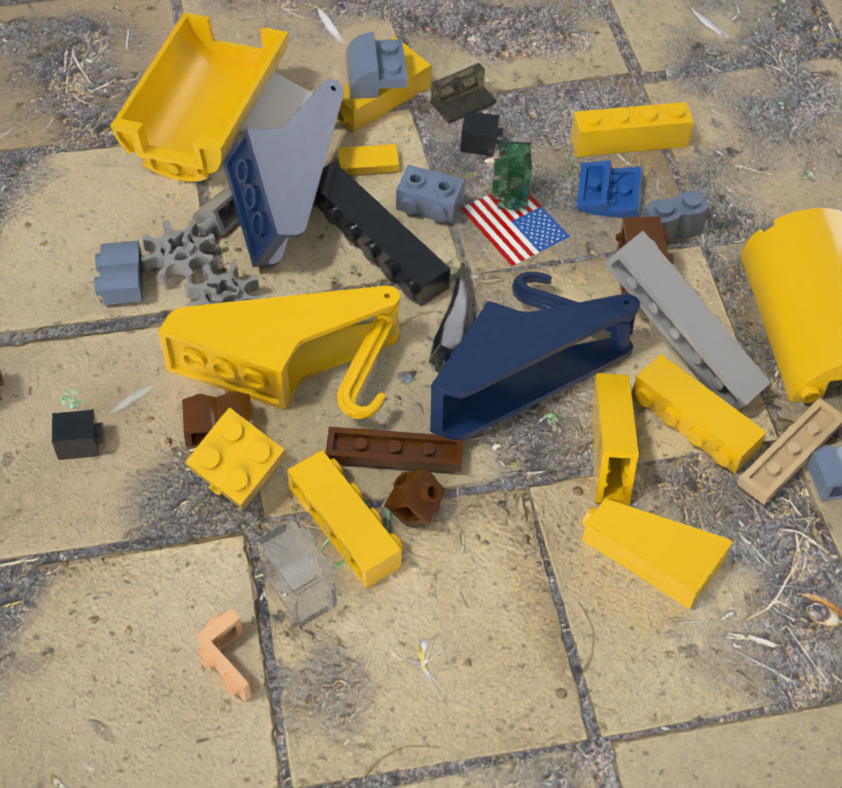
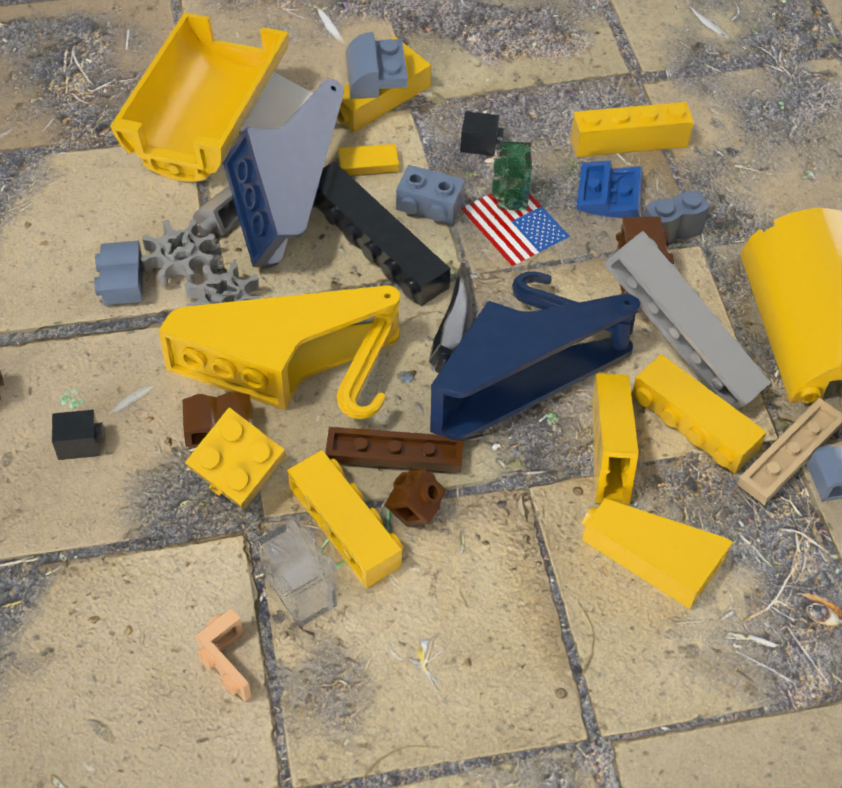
(461, 93): clear smoke panel -> none

